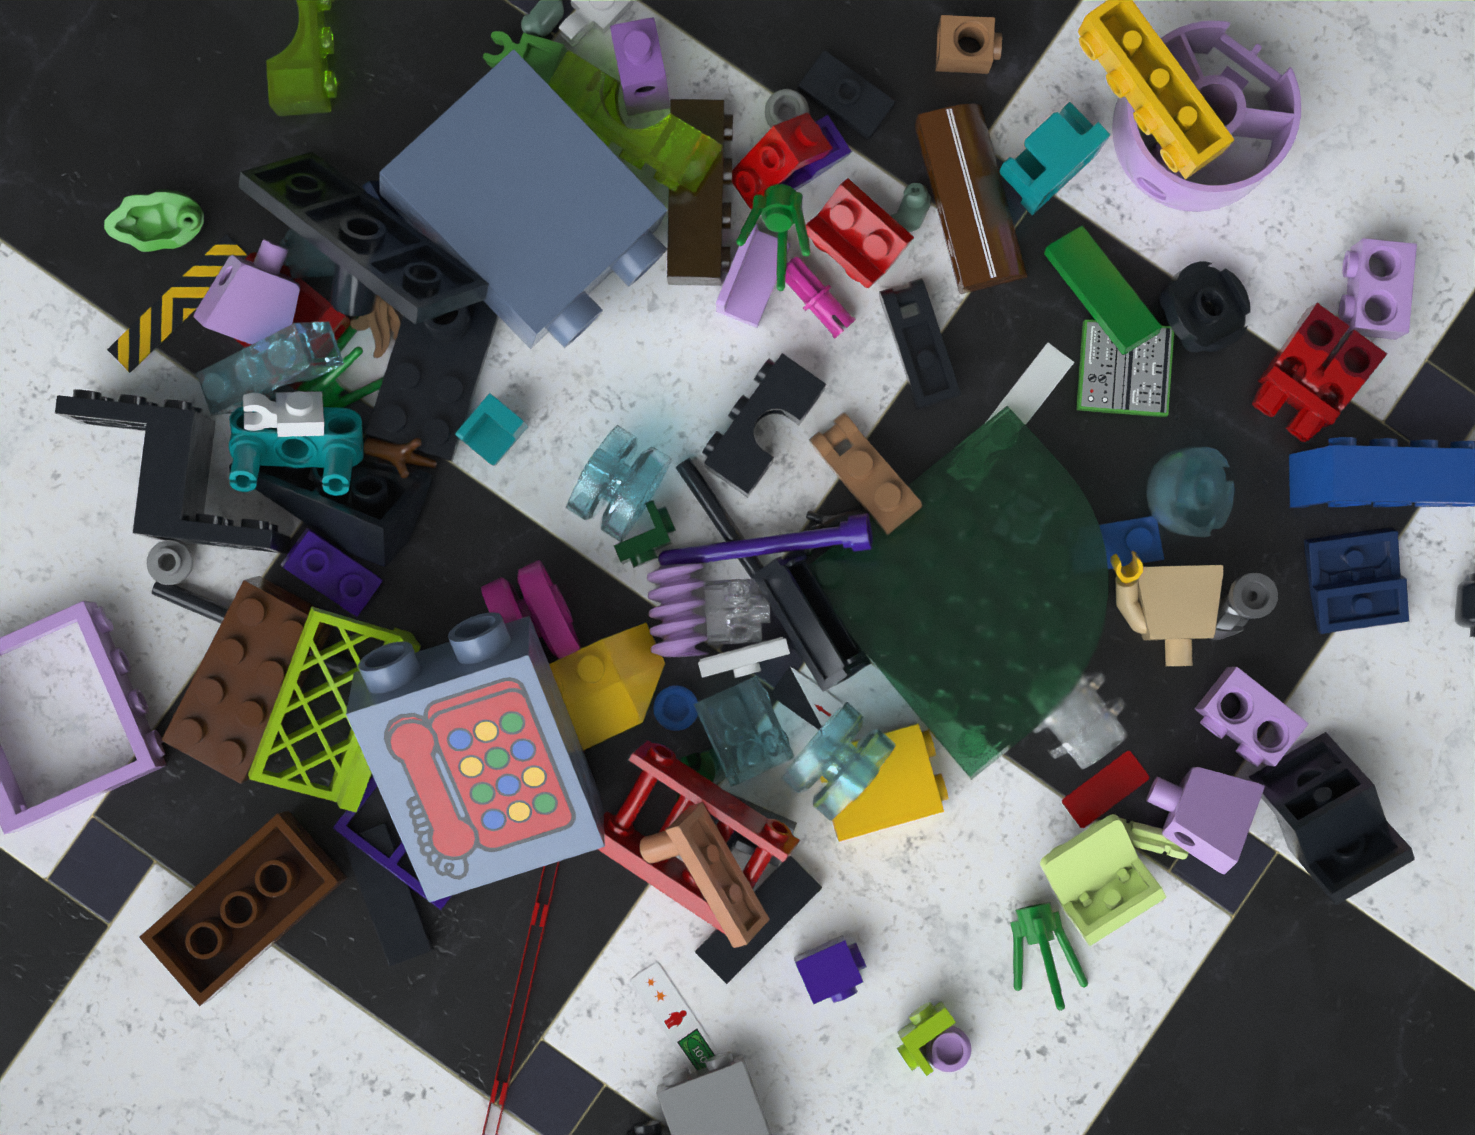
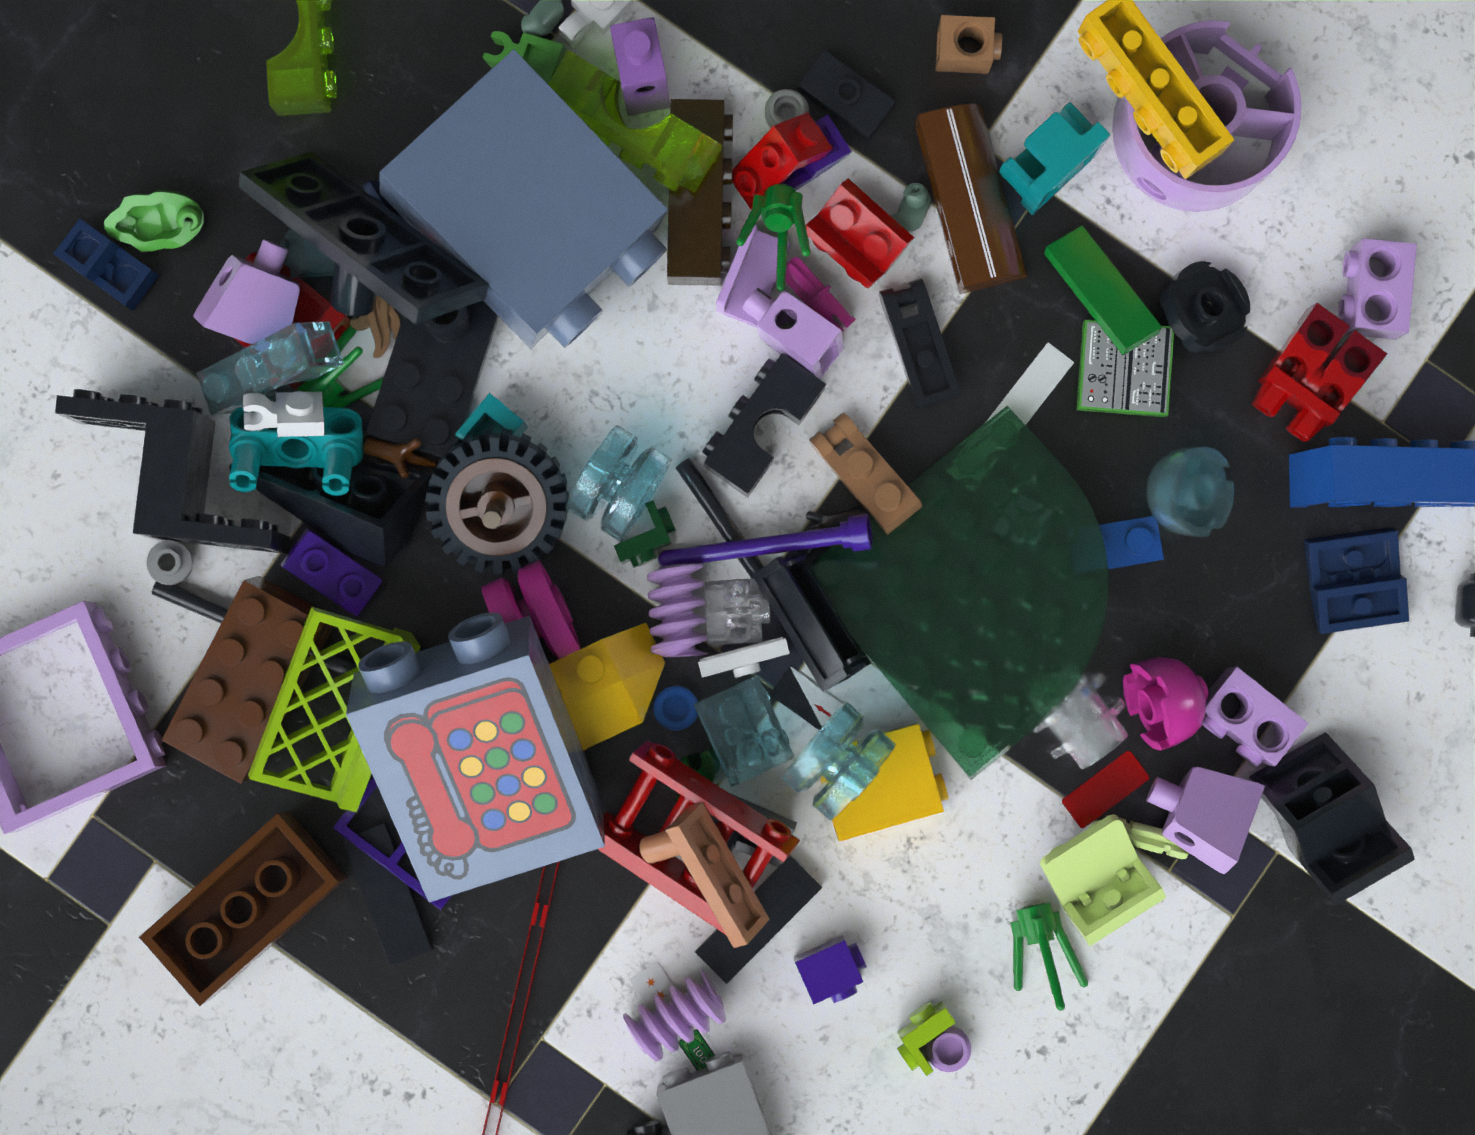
(106, 264): none -> dark blue slope
(173, 306): sticker -> none
(497, 501): none -> wheel
(676, 1017): none -> lavender piece
(810, 342): none -> lavender torso
(1167, 699): none -> dark pink cylinder
(1185, 603): tan torso -> none

